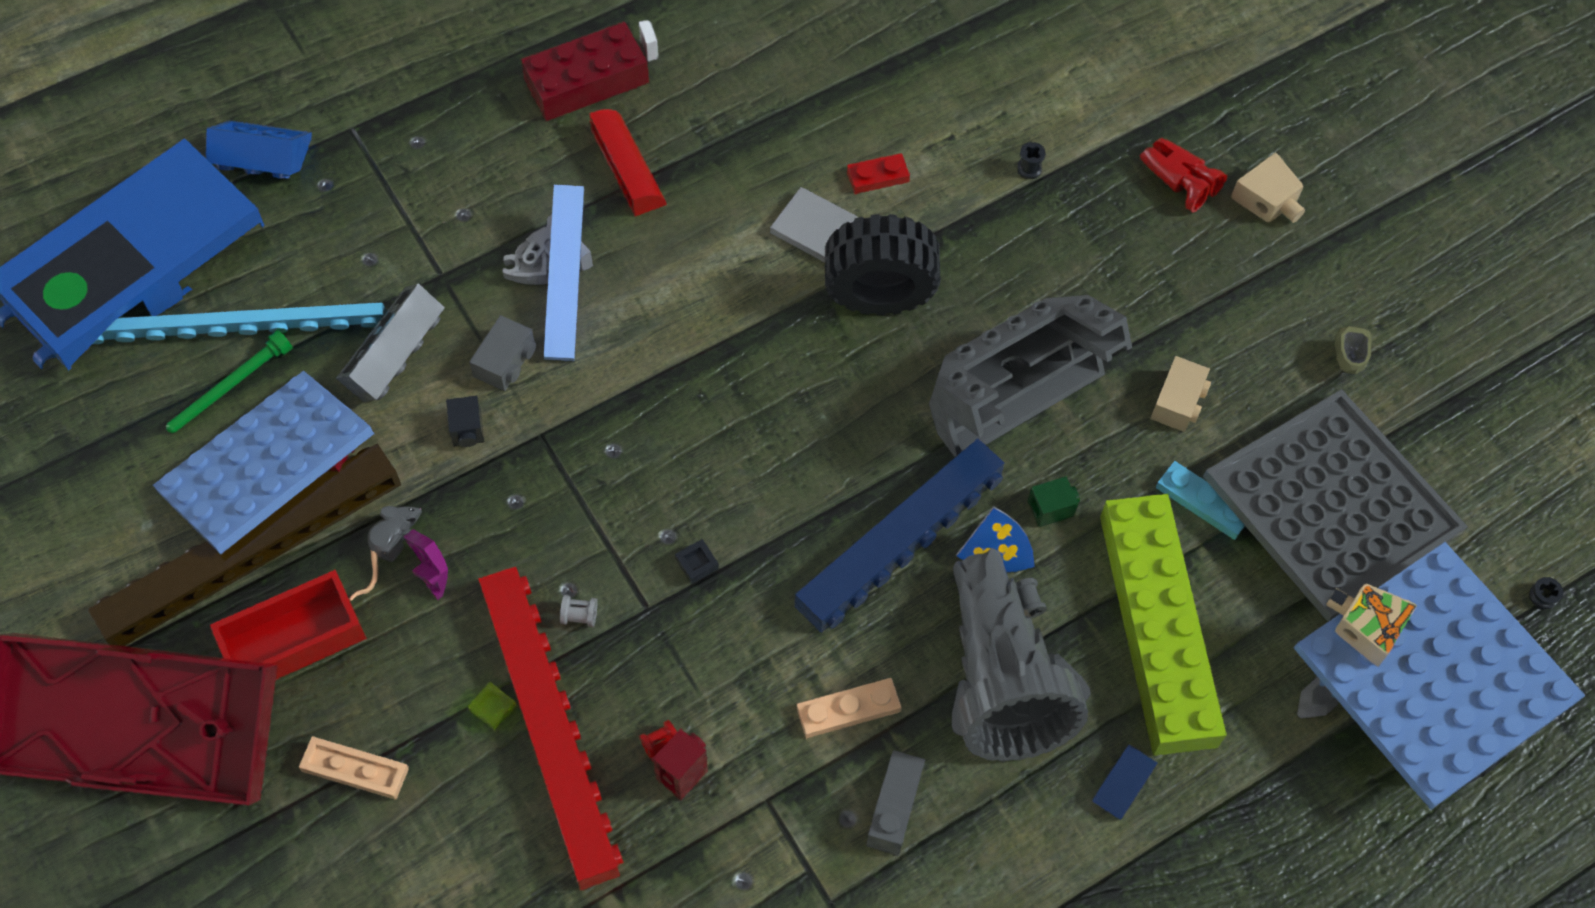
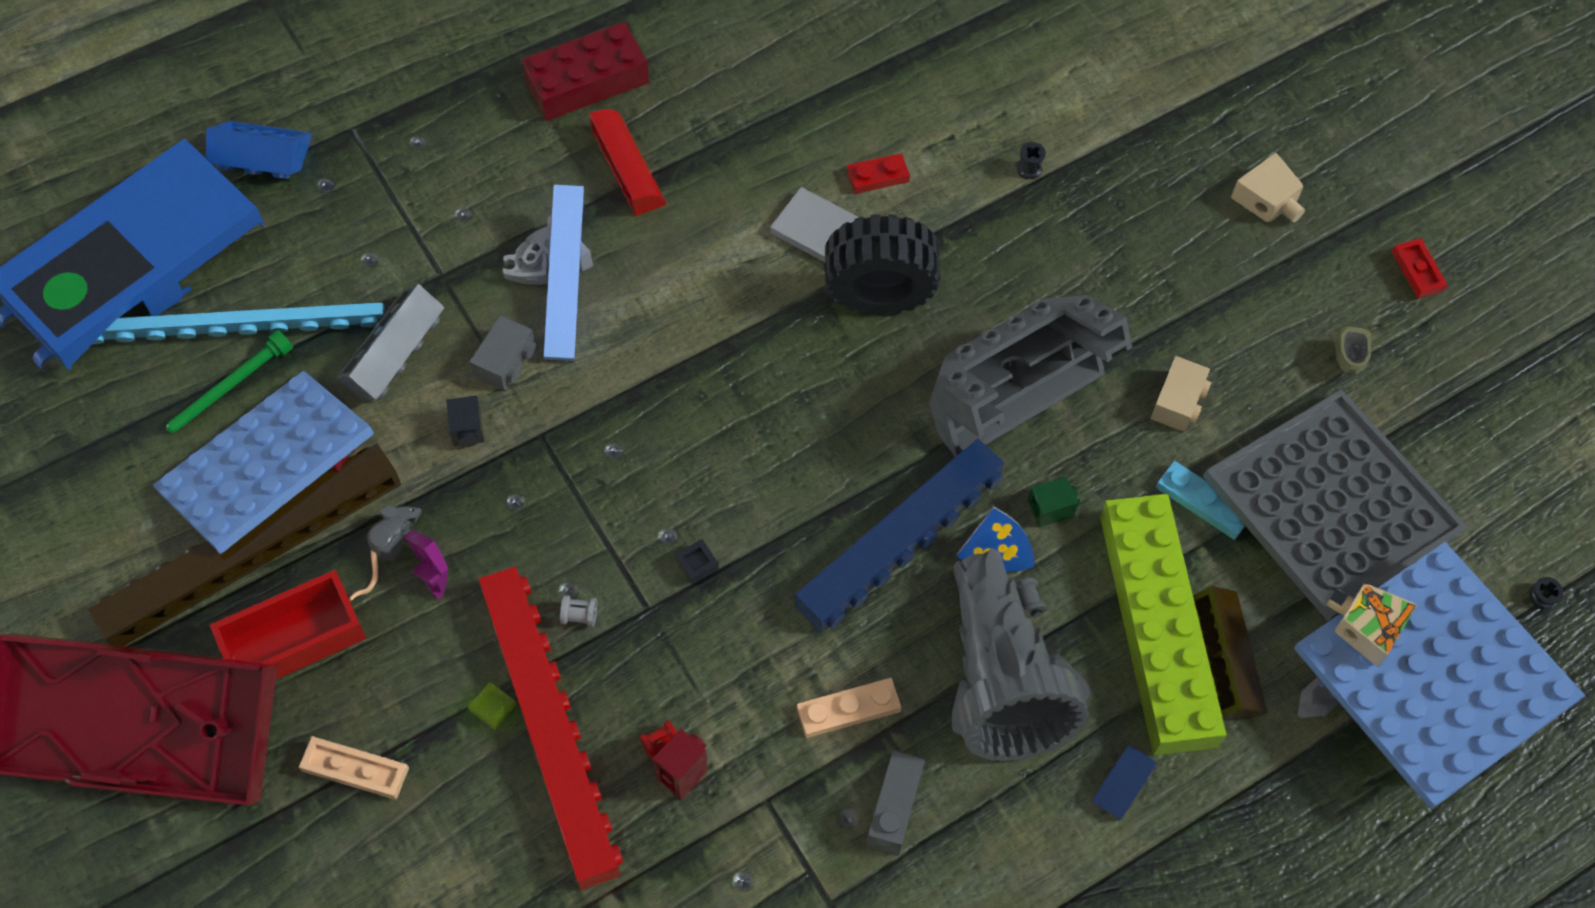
(648, 40): white tile -> none
(1183, 171): red piece -> none
(1229, 654): none -> dark brown brick
(1419, 268): none -> red plate

